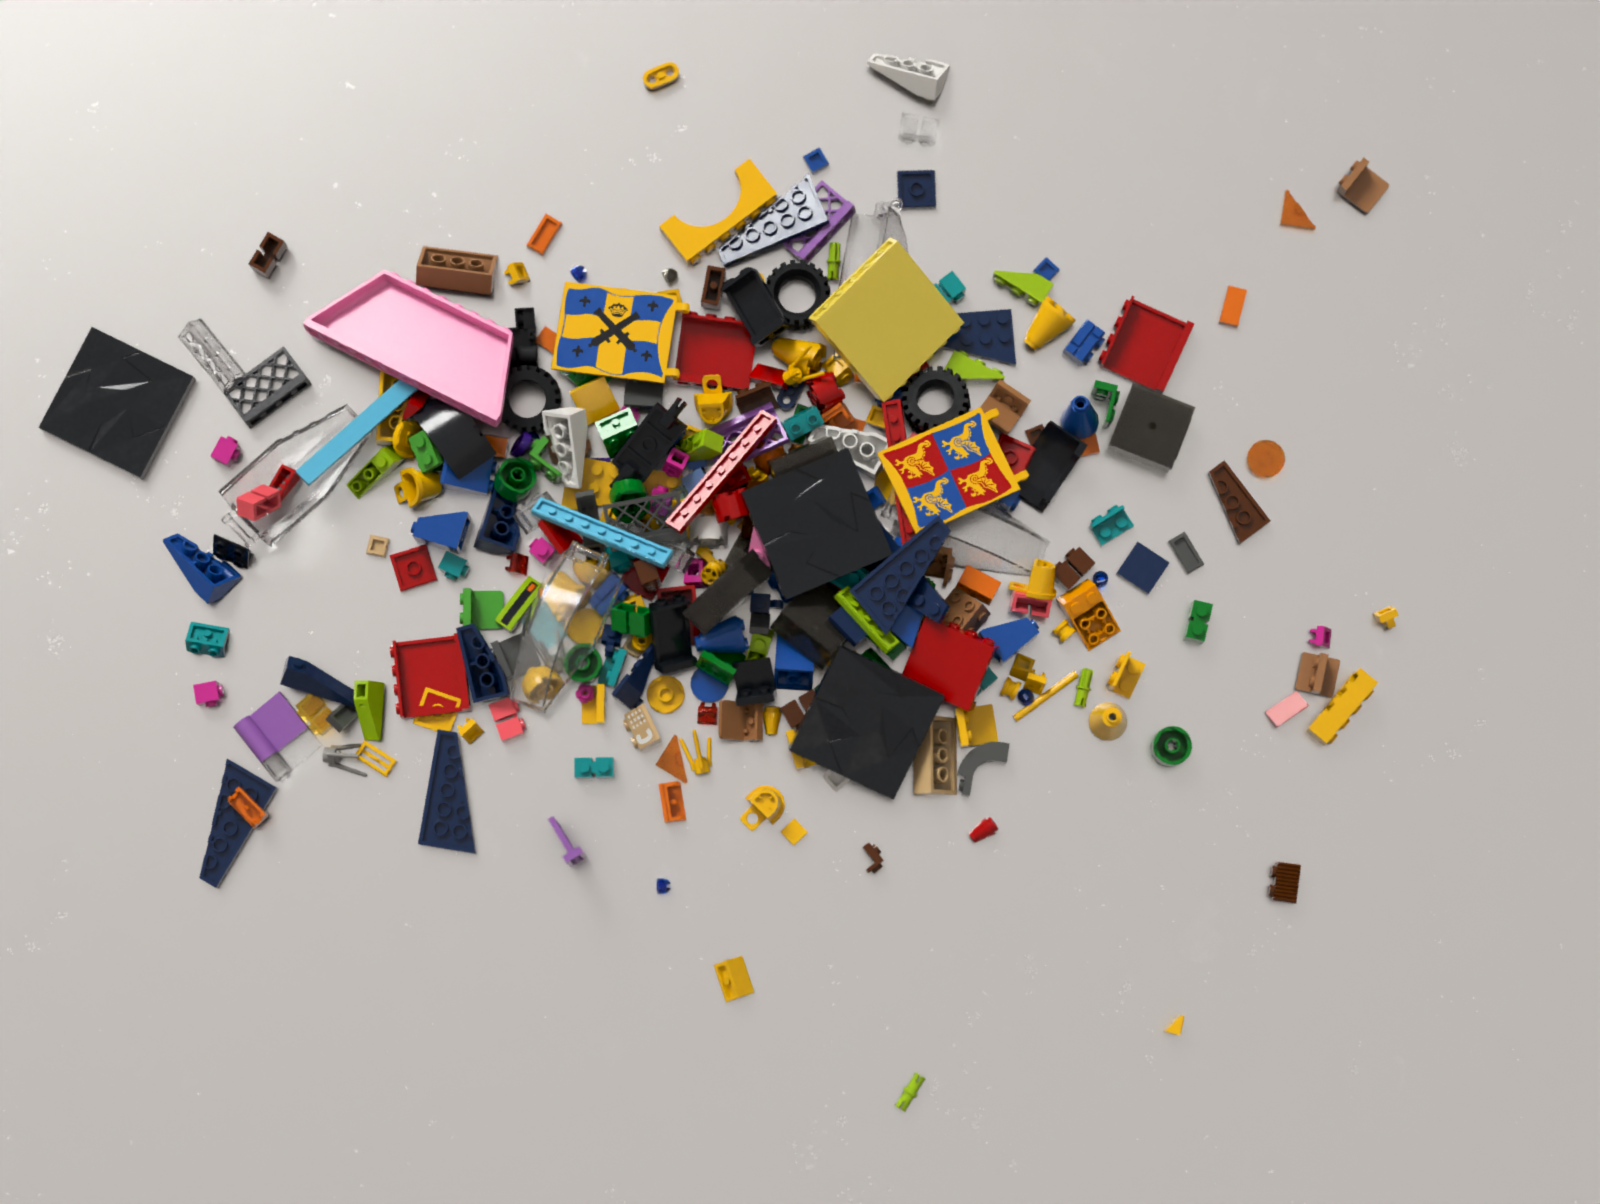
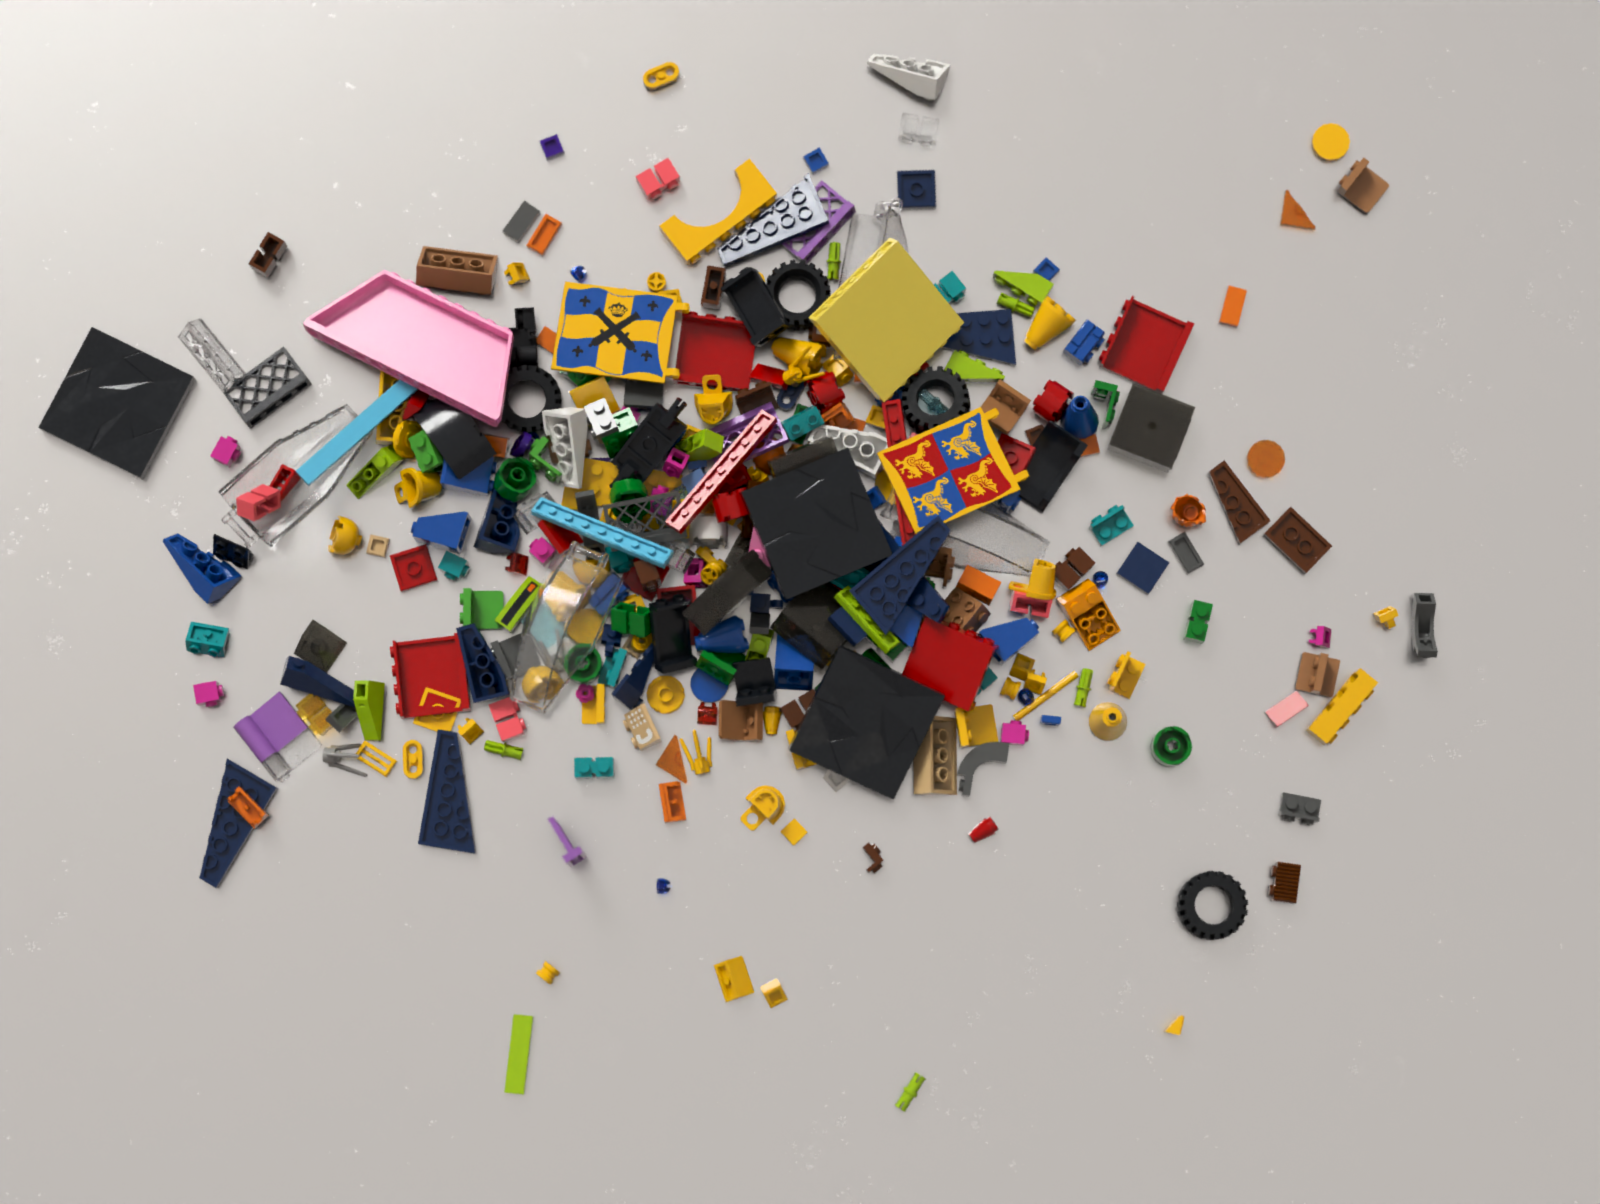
(319, 646): none -> clear smoke slope
(344, 536): none -> yellow cylinder
(412, 759): none -> yellow plate
(503, 749): none -> lime axle
(518, 1054): none -> lime tile
(521, 221): none -> dark grey tile
(548, 972): none -> yellow wheel
(551, 146): none -> dark purple tile
(601, 419): none -> bracket
(650, 184): none -> coral piece
(656, 278): none -> yellow wheel
(670, 275): clear smoke hinge -> none
(773, 993): none -> yellow slope
(818, 338): none -> reddish brown bracket
(933, 402): none -> clear light blue axle
(1014, 733): none -> dark pink brick
(1015, 305): none -> lime axle
(1050, 720): none -> blue tile
(1052, 401): none -> red brick
(1188, 511): none -> orange hair
(1192, 920): none -> black tyre
(1297, 540): none -> reddish brown plate
(1300, 808): none -> dark grey bracket
(1330, 142): none -> yellow tile
(1423, 625): none -> dark grey arch

